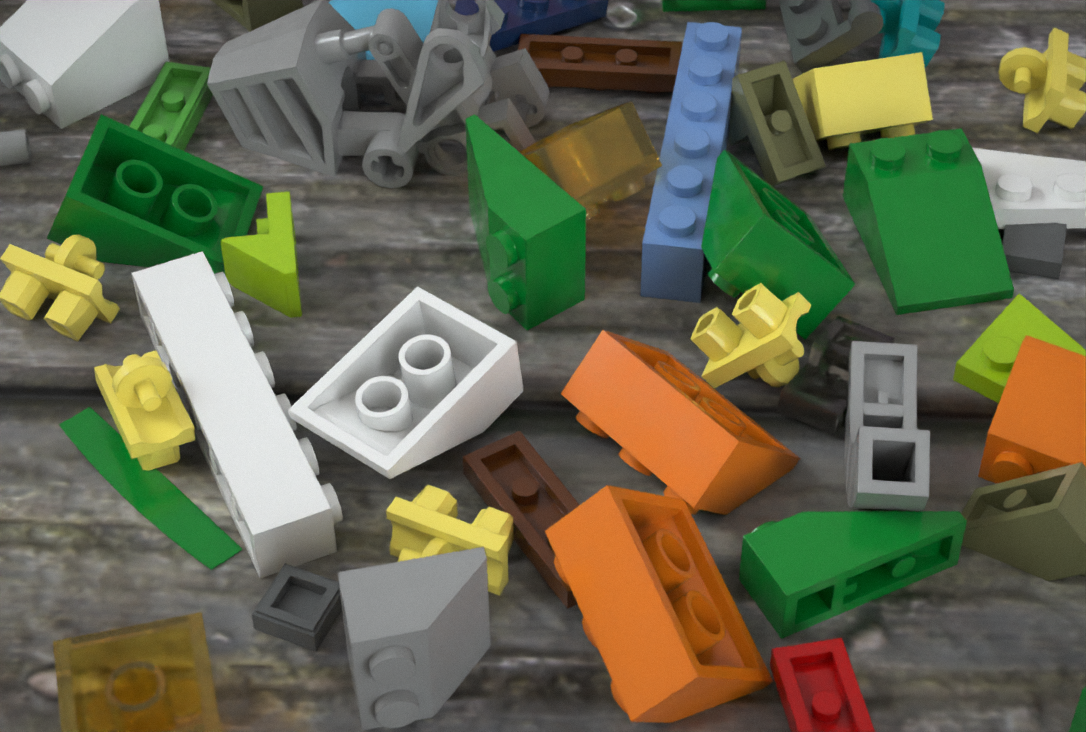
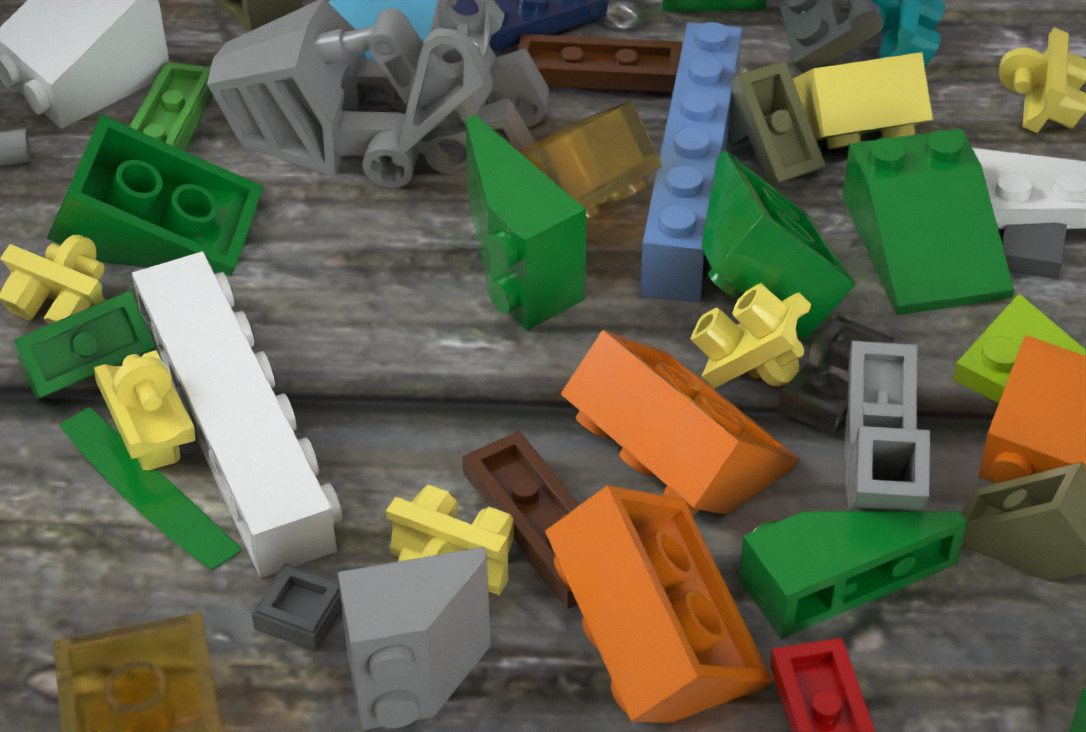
(77, 344): none -> green plate
(267, 262): lime slope -> none
(414, 386): white slope -> none

